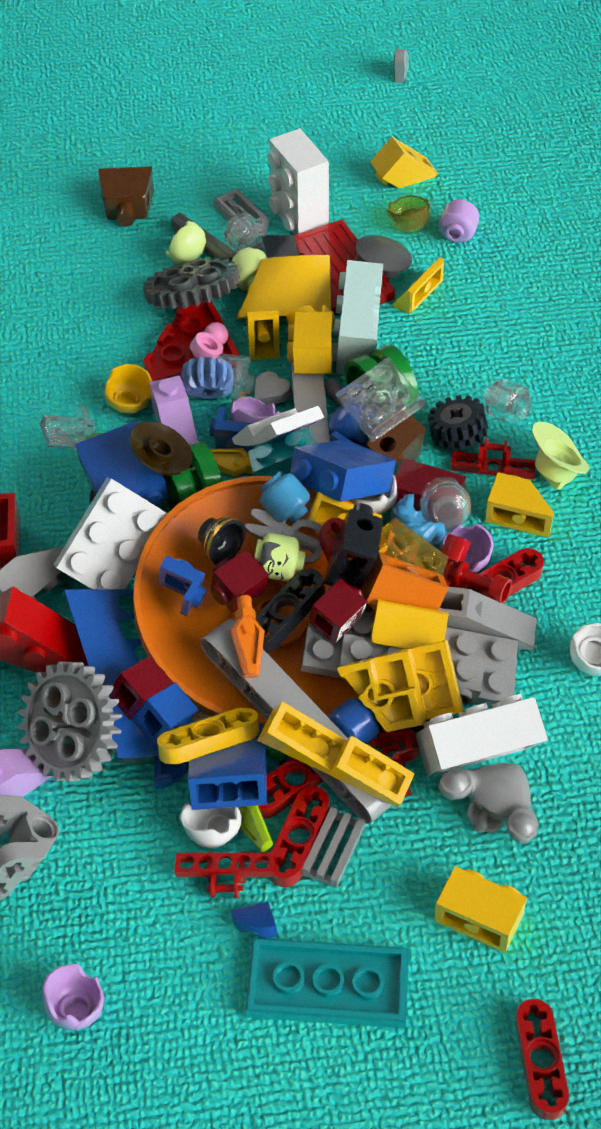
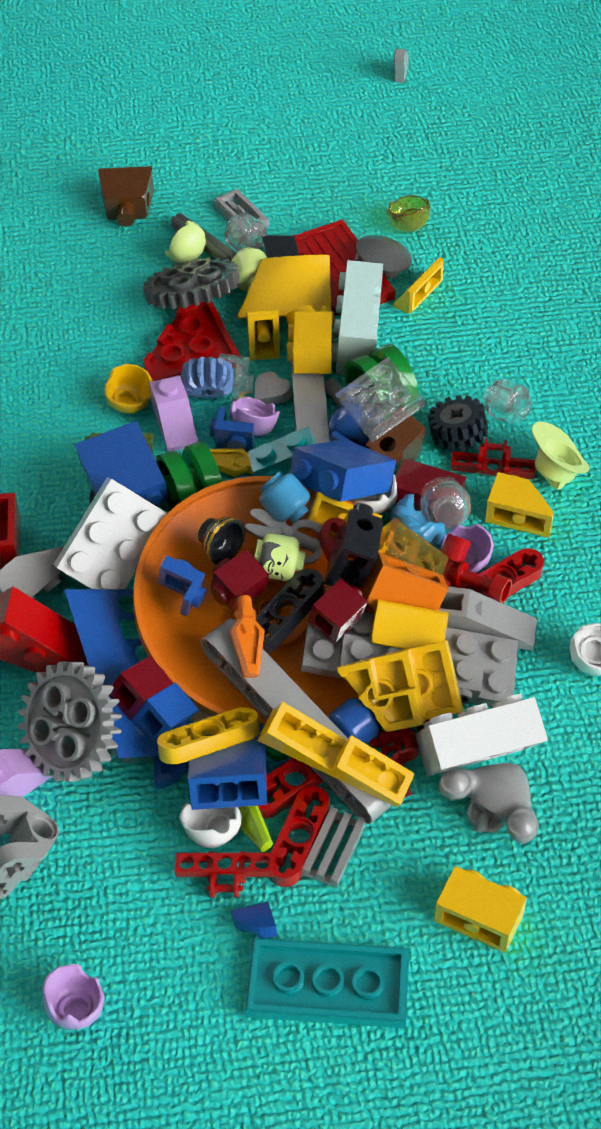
(67, 431): clear bracket -> none
(160, 448): dark brown dish -> none
(210, 341): bright pink plate -> none
(277, 426): white slope -> none
(298, 182): white brick -> none
(401, 165): yellow slope -> none
(459, 221): lavender head -> none
(535, 1088): red beam -> none

